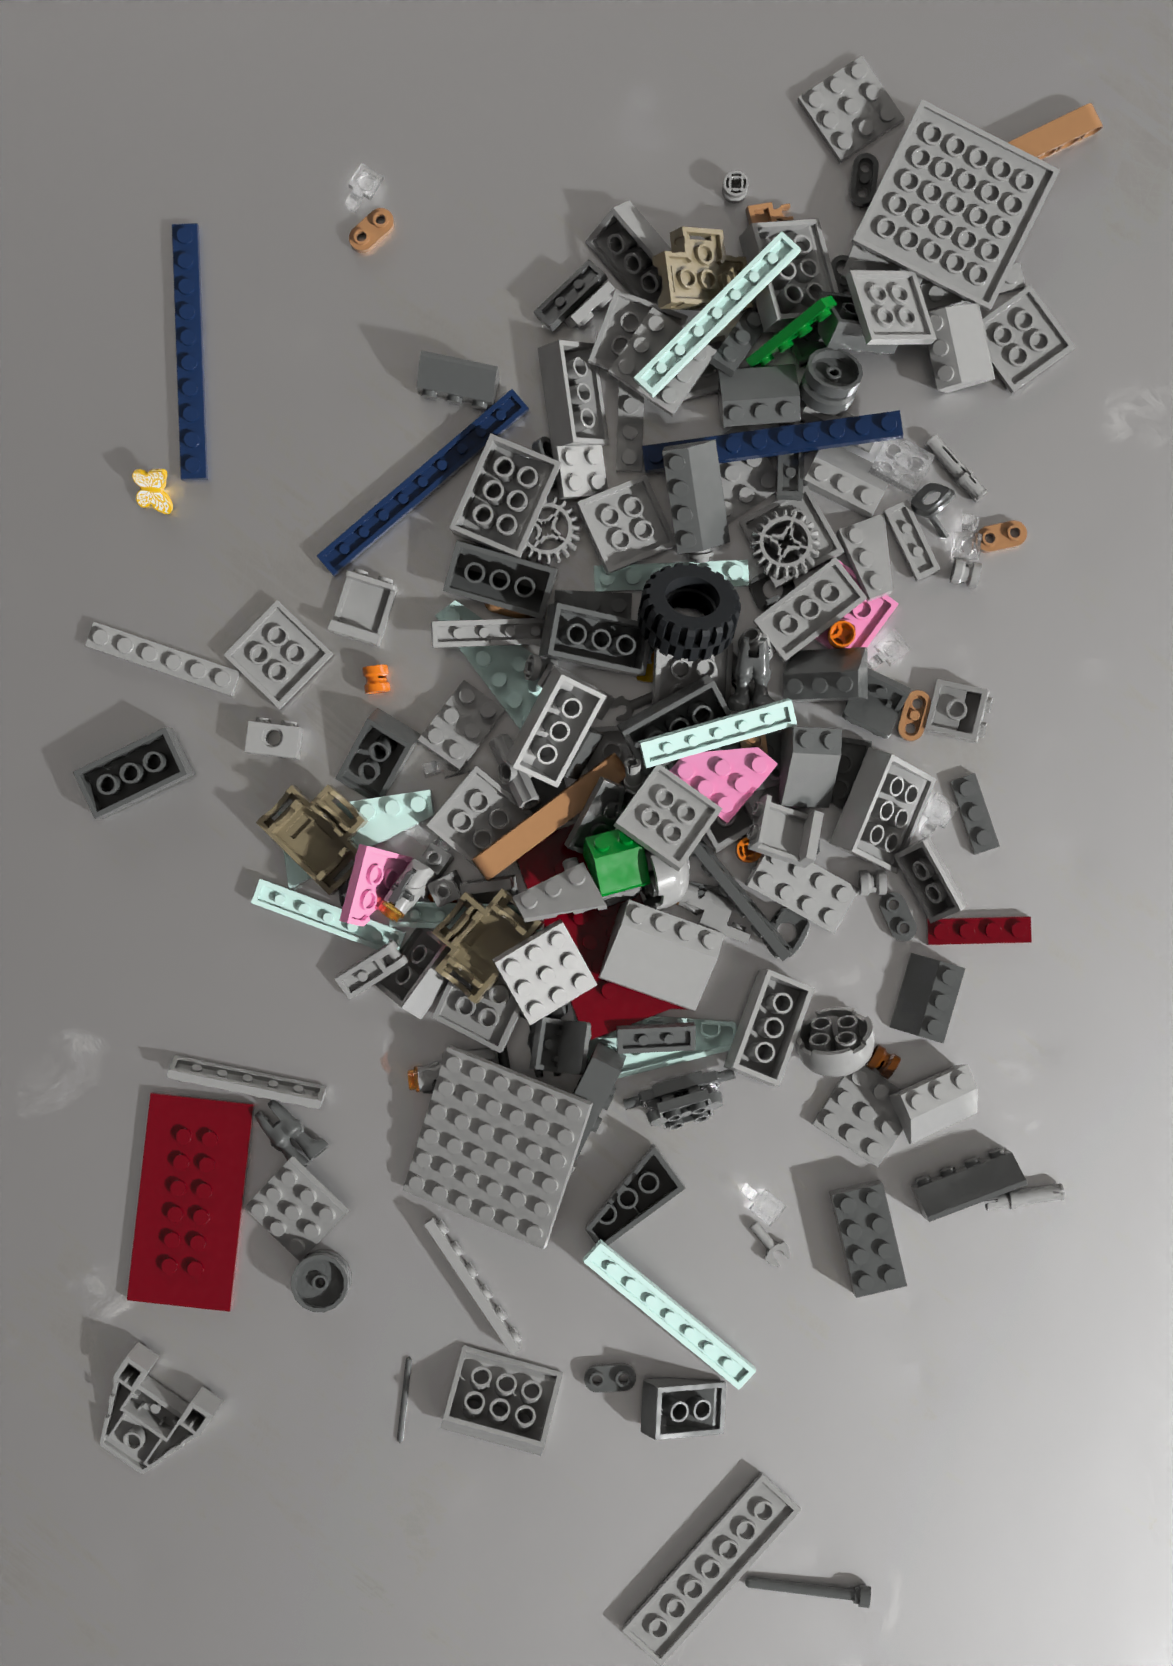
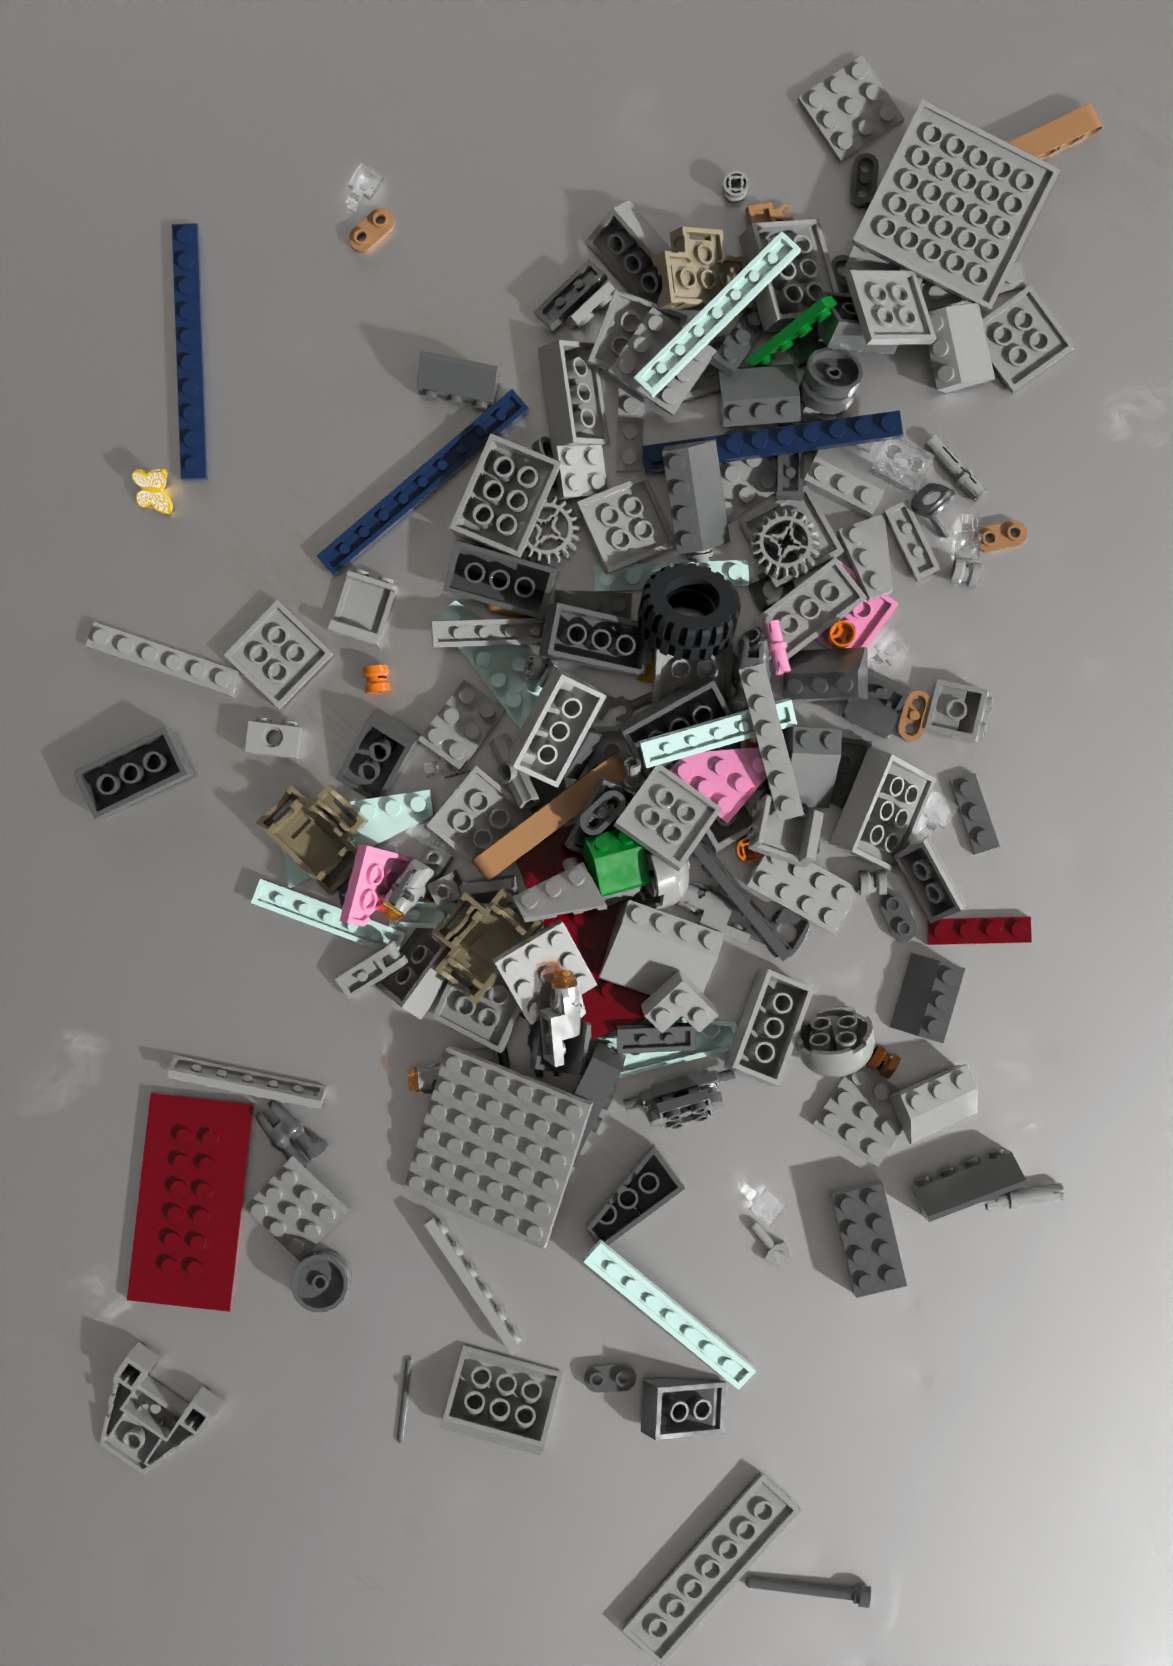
(562, 1017): none -> plate
(602, 812): none -> dark grey plate
(677, 999): none -> light grey brick
(771, 741): none -> light grey plate
(777, 647): none -> bright pink pin

